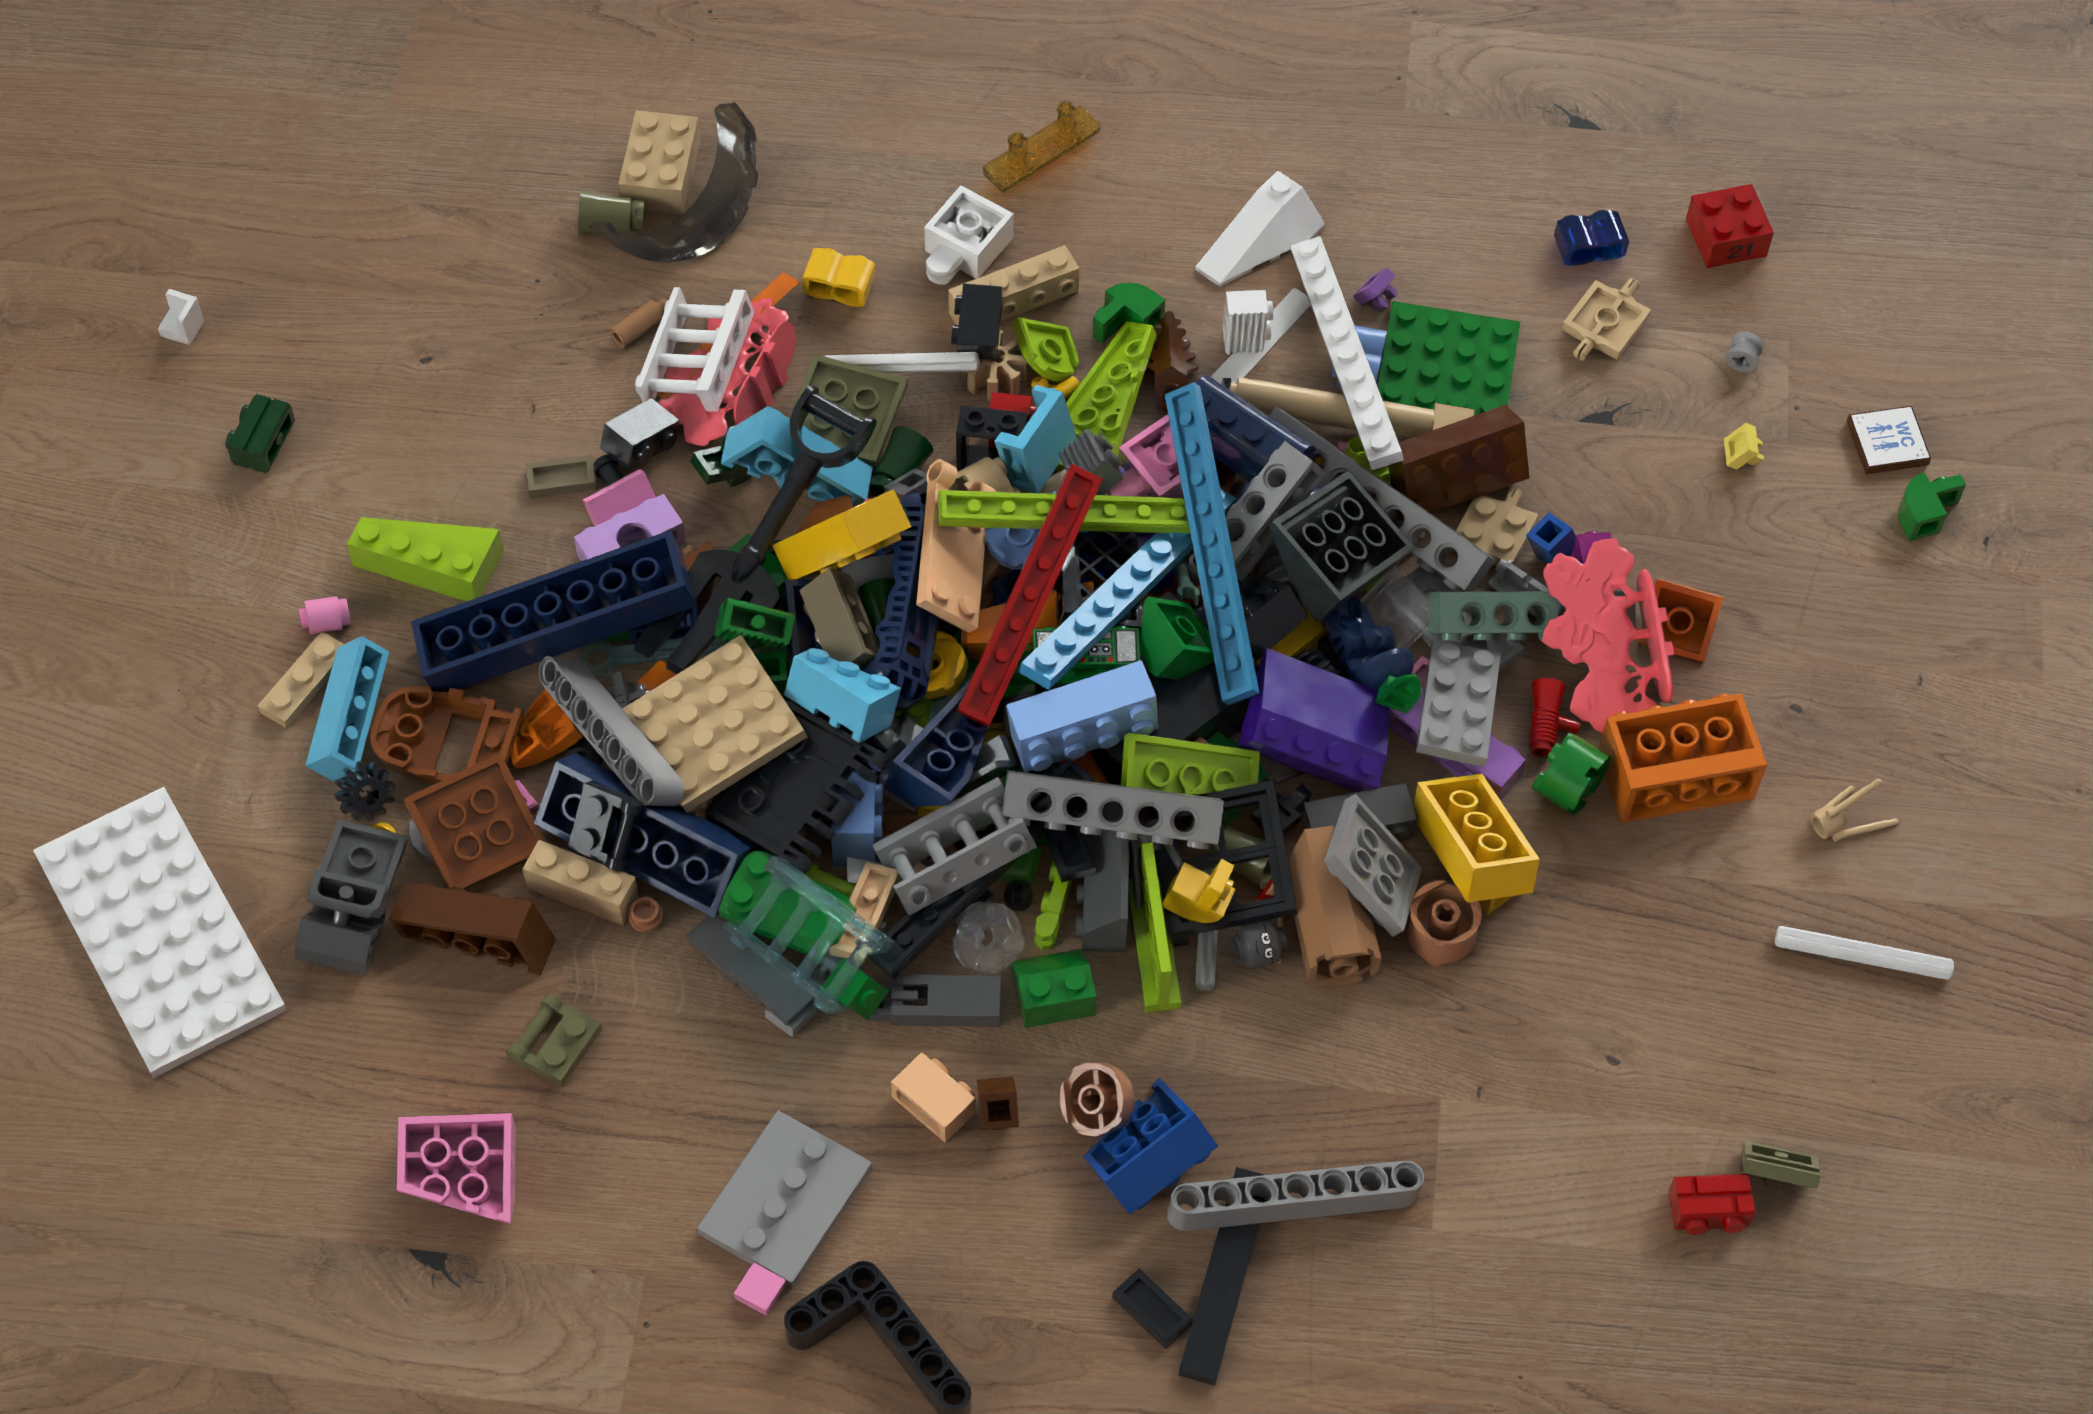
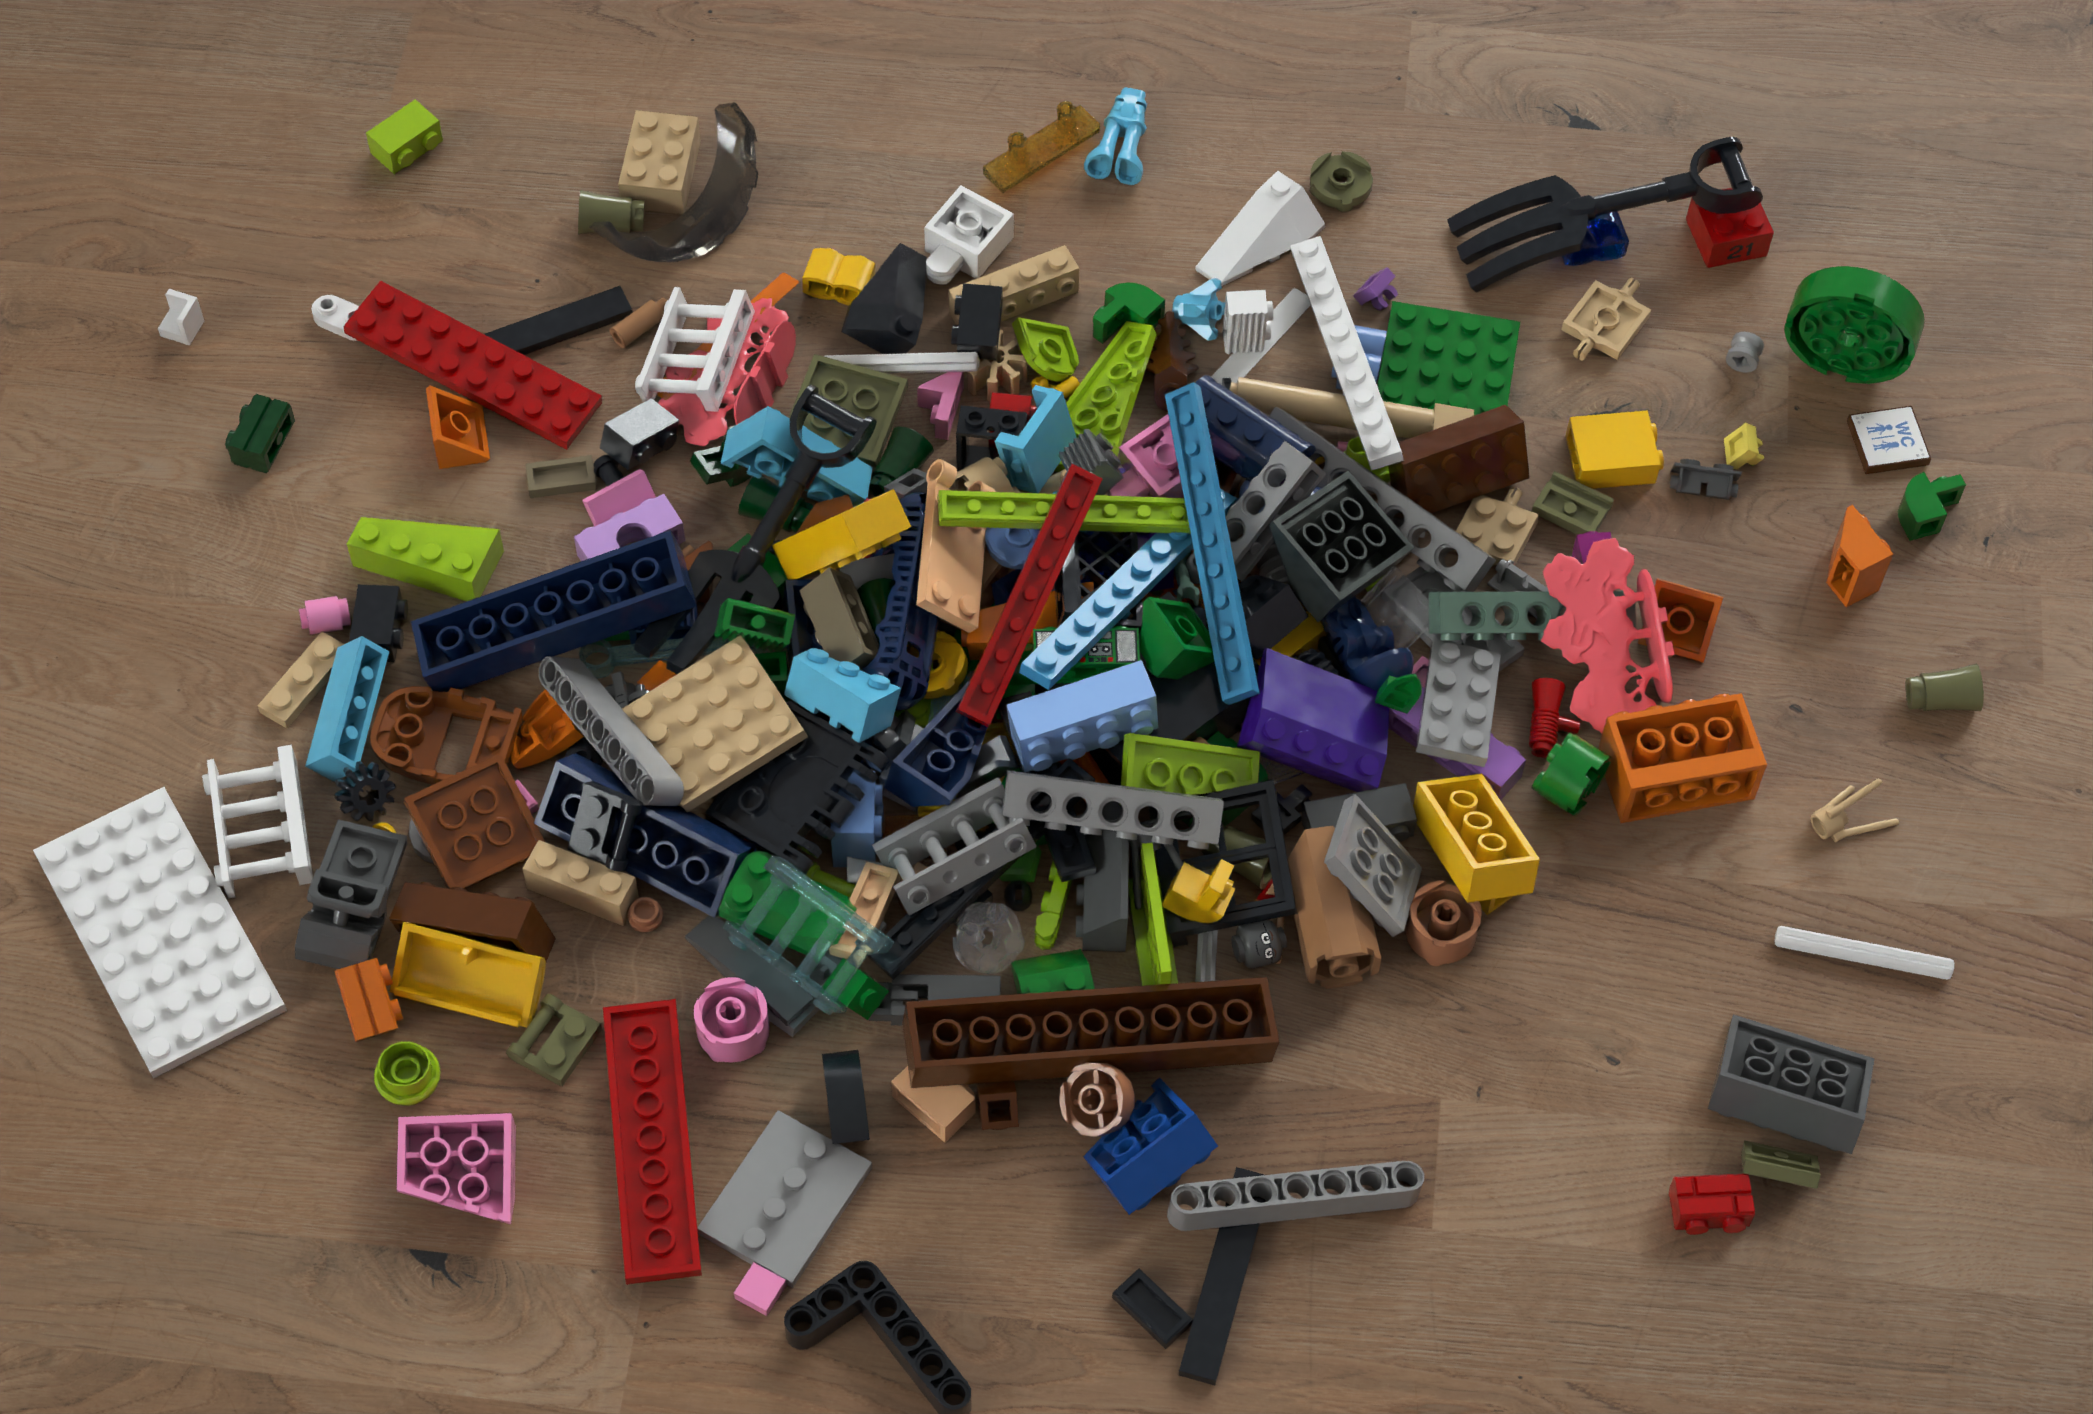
(291, 831): none -> white fence
(334, 317): none -> white plate
(367, 999): none -> orange brick
(379, 617): none -> black brick
(404, 136): none -> lime brick
(406, 1073): none -> lime piece
(457, 429): none -> orange slope
(467, 976): none -> yellow container
(473, 364): none -> red plate
(564, 322): none -> black tile
(651, 1142): none -> red plate
(731, 1020): none -> bright pink brick
(760, 495): none -> dark green plant
(845, 1097): none -> black brick
(891, 304): none -> black wedge
(943, 397): none -> bright pink slope
(1121, 1026): none -> reddish brown brick
(1125, 121): none -> medium azure piece
(1201, 309): none -> medium azure rock
(1341, 195): none -> olive plate
(1550, 538): blue brick -> none
(1572, 212): none -> black piece
(1572, 505): none -> olive plate
(1614, 449): none -> yellow brick
(1718, 479): none -> dark grey hinge
(1792, 1084): none -> dark grey slope
(1857, 559): none -> orange slope
(1864, 306): none -> green brick
(1946, 690): none -> olive plant

